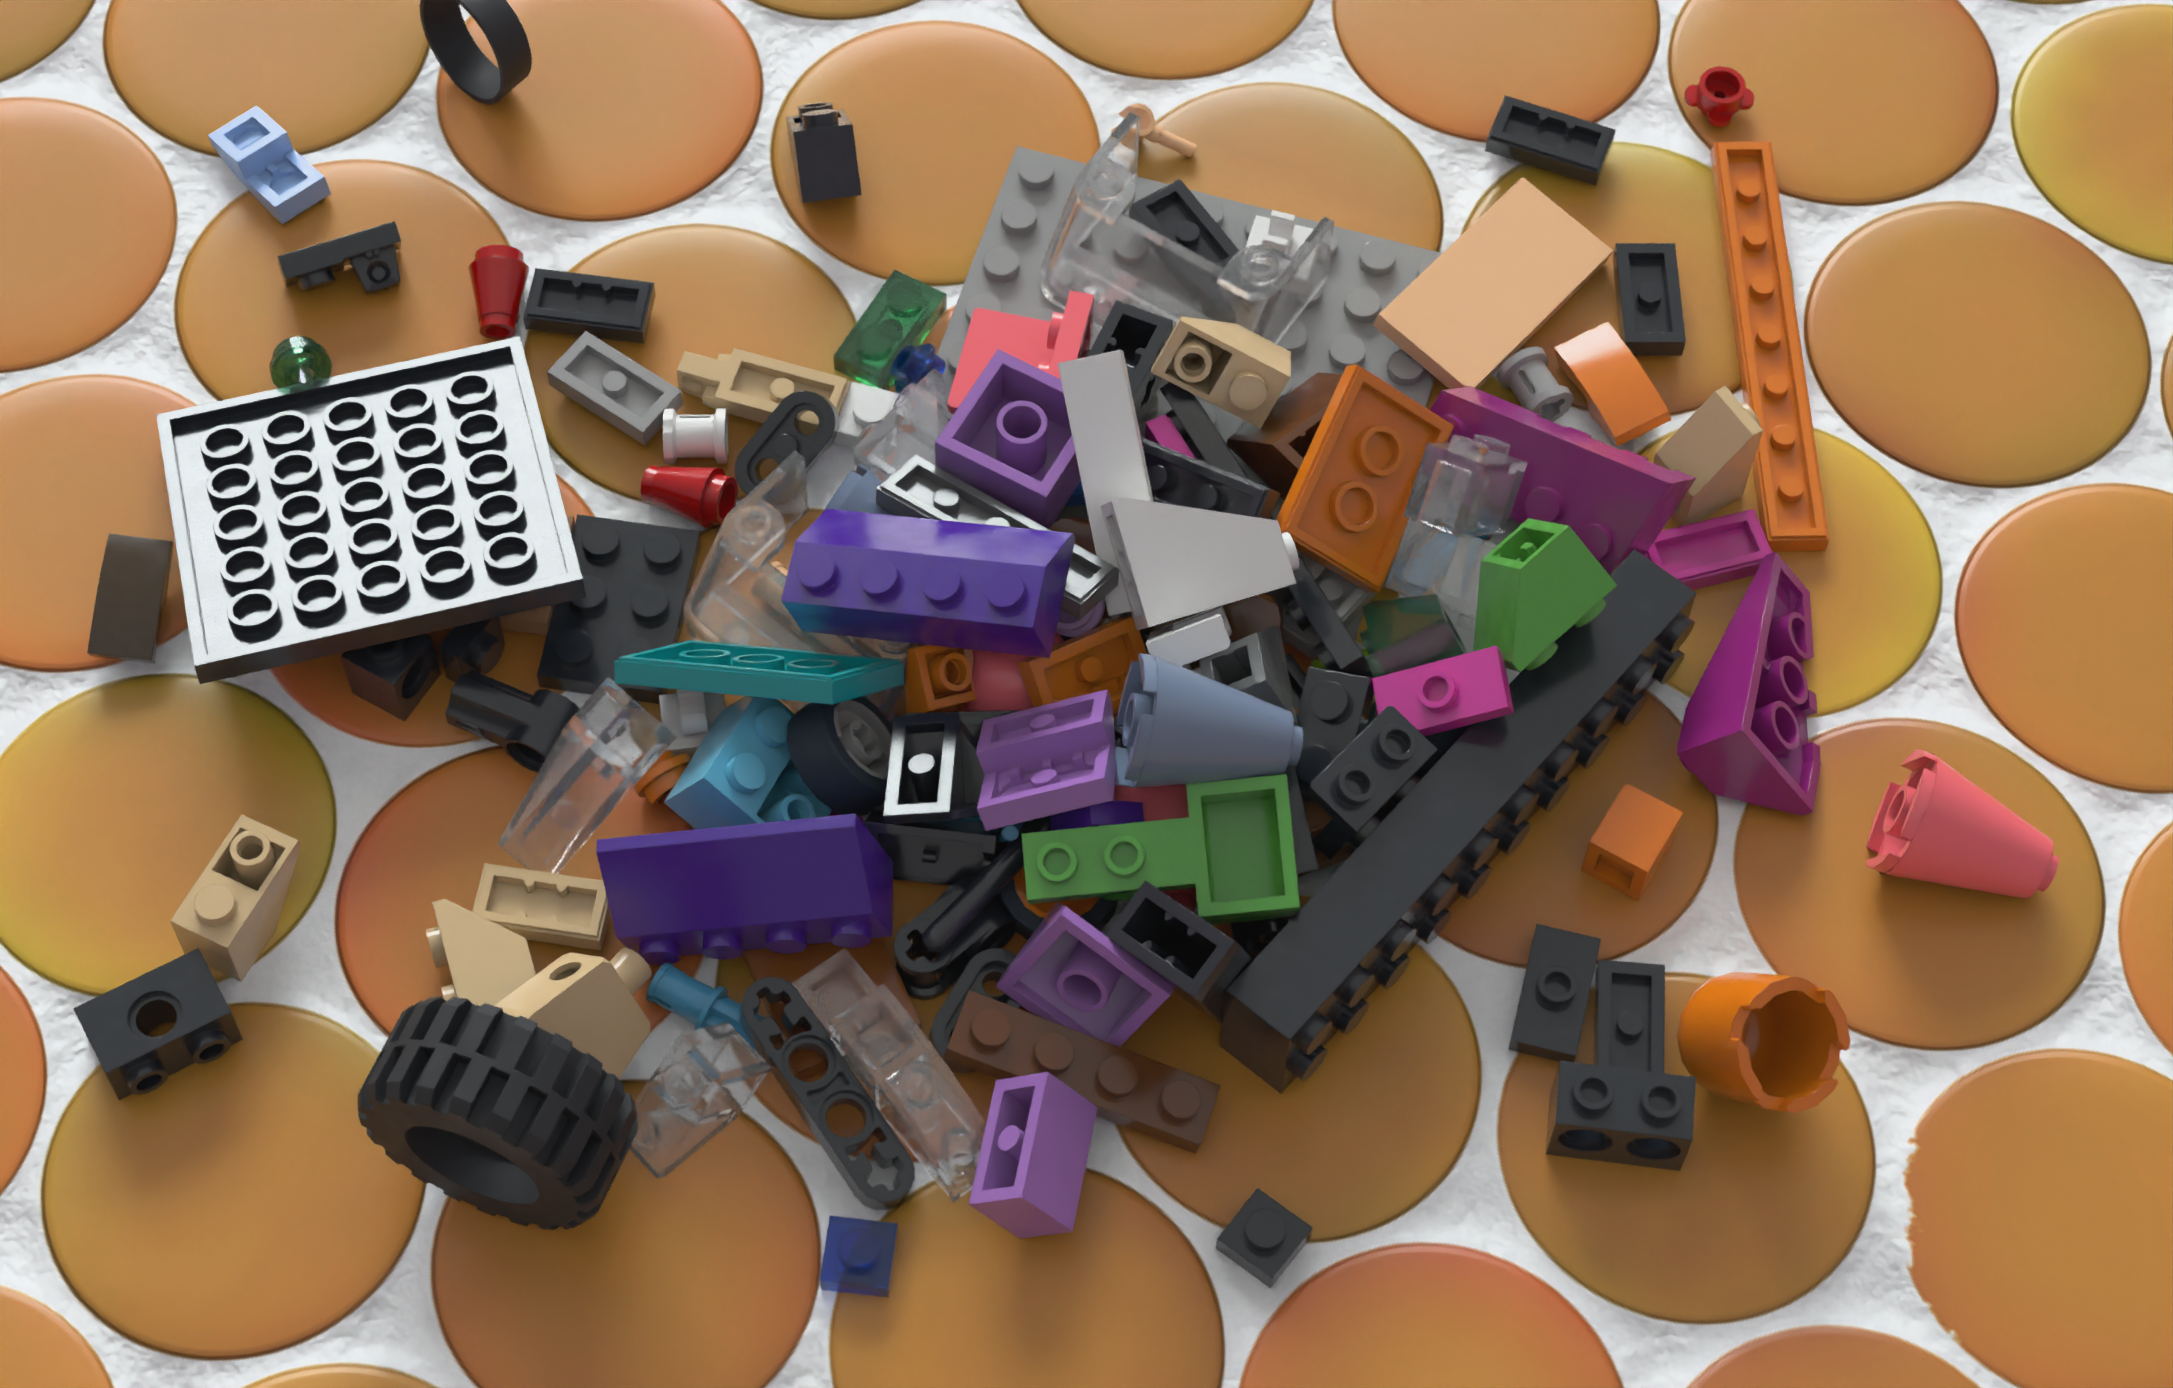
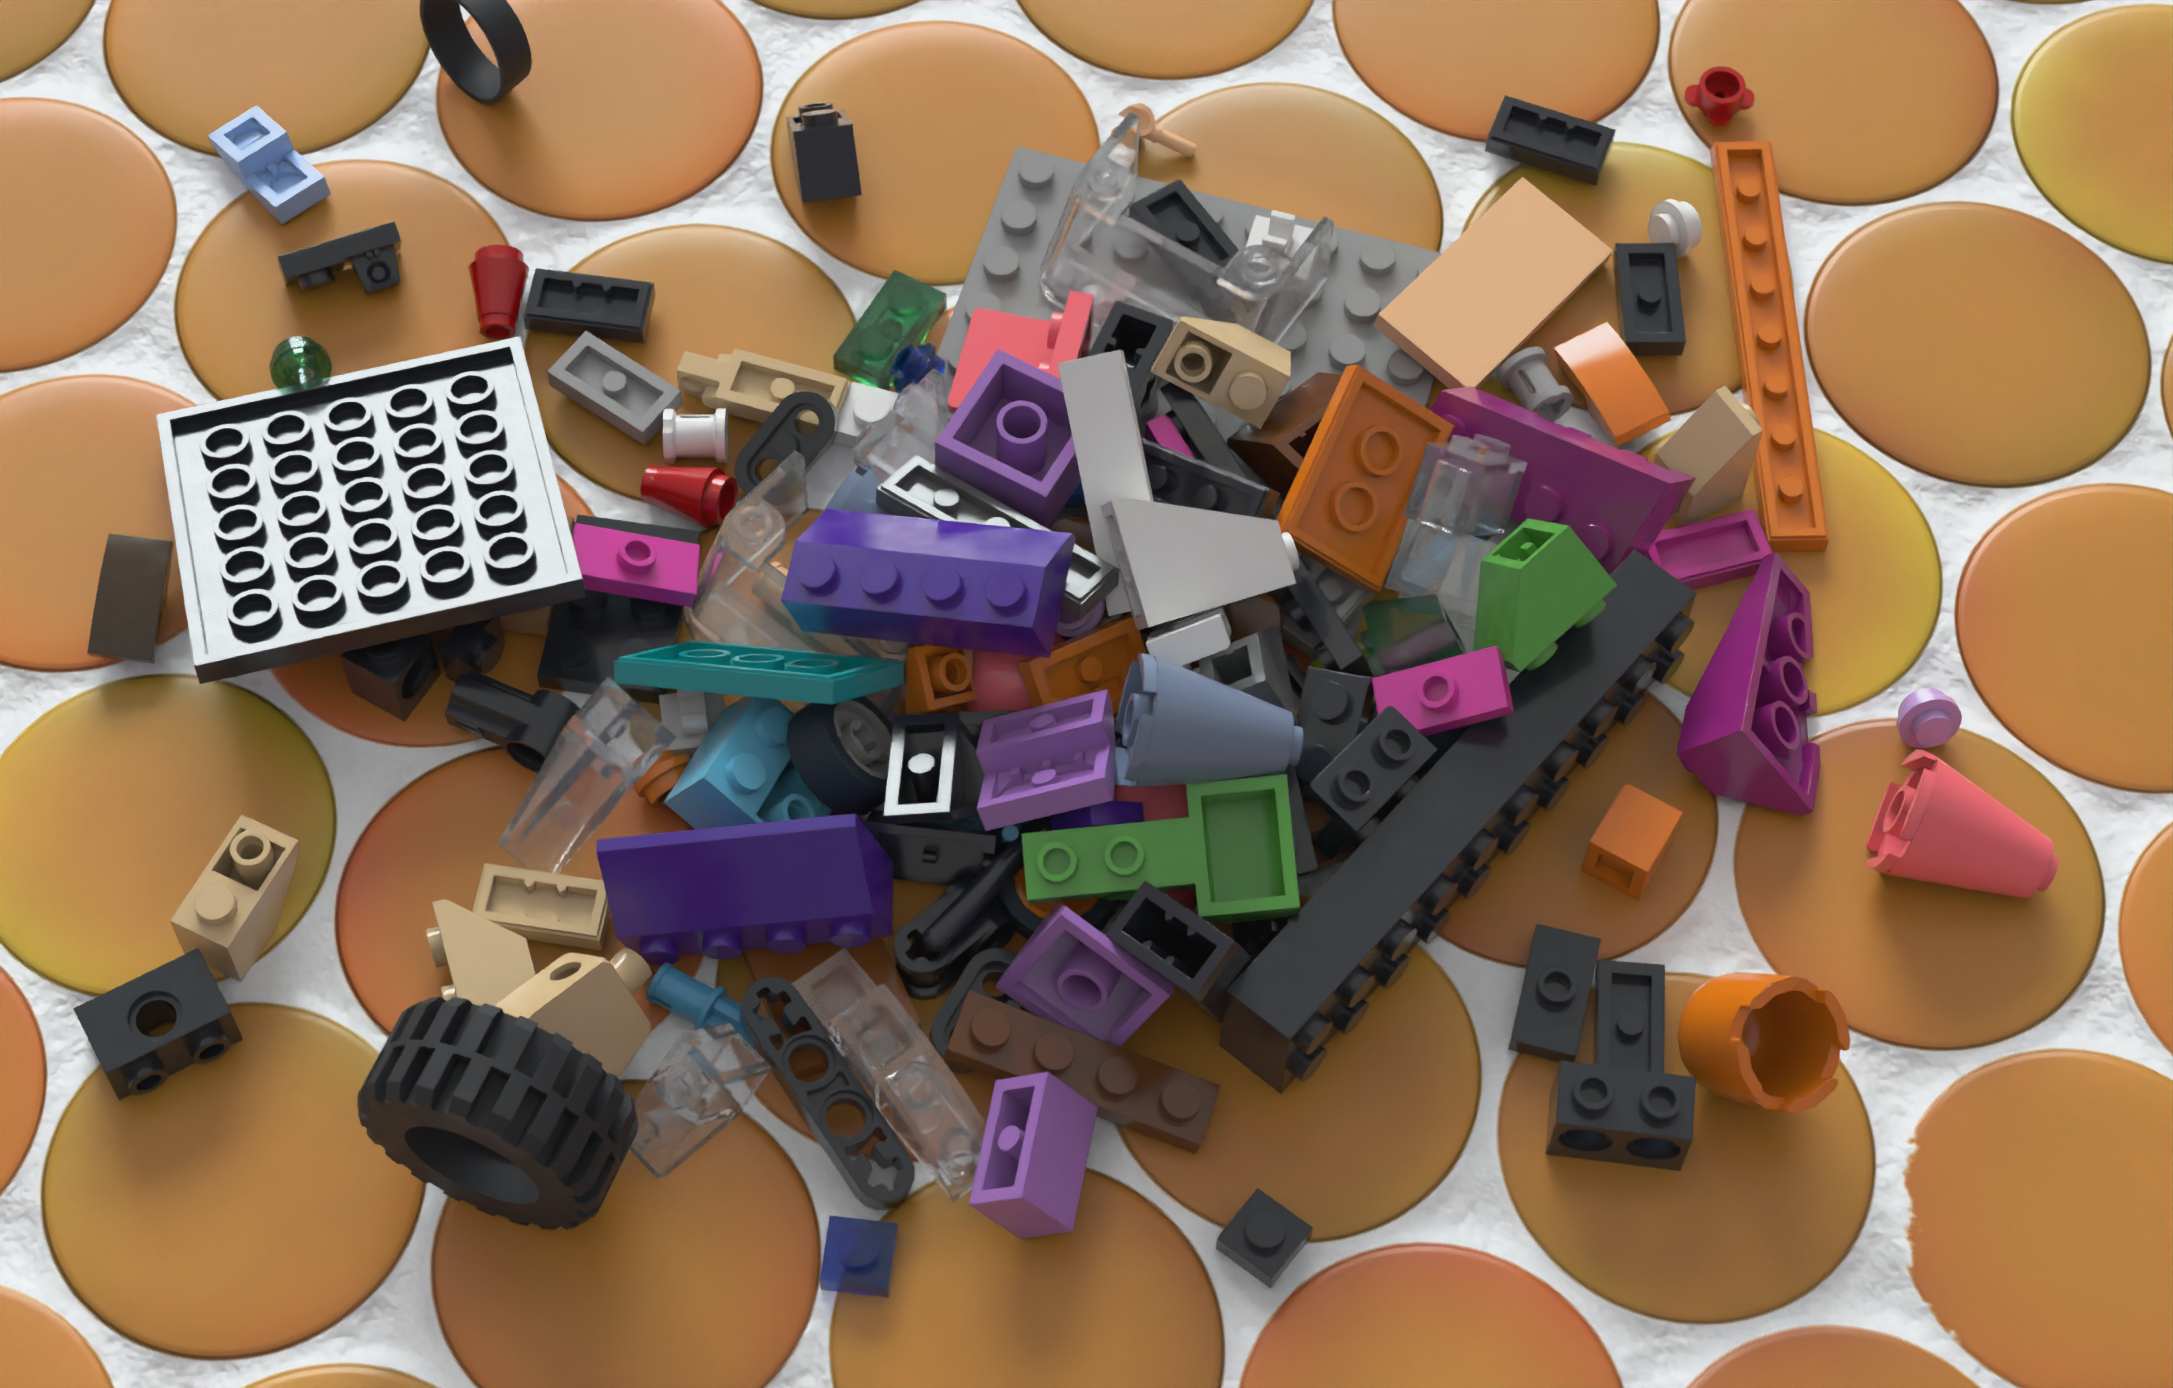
(637, 565): none -> dark pink plate
(1675, 223): none -> white plate
(1928, 718): none -> lavender plate

